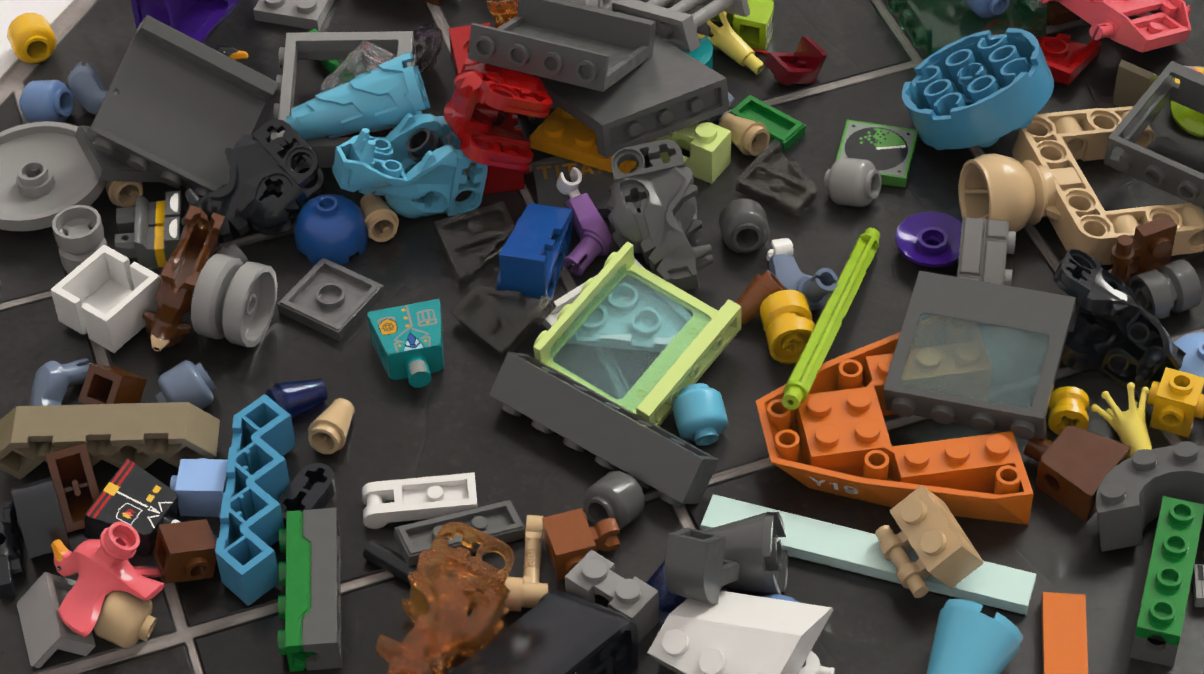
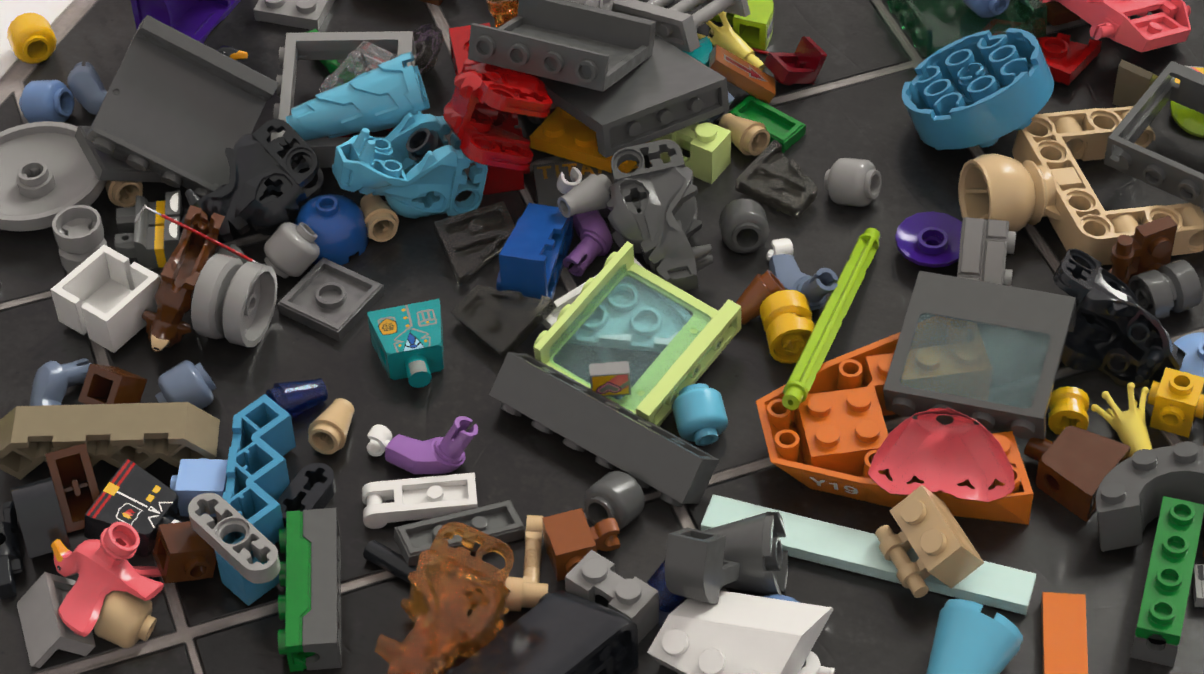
(194, 231): none -> red piece
(235, 554): none -> light grey beam
(291, 249): none -> light grey head
(430, 456): none -> medium lavender arm
(587, 196): none -> light grey cone
(610, 378): none -> tile
(742, 74): none -> dark orange tile
(884, 145): tile -> none
(943, 458): none -> coral piece

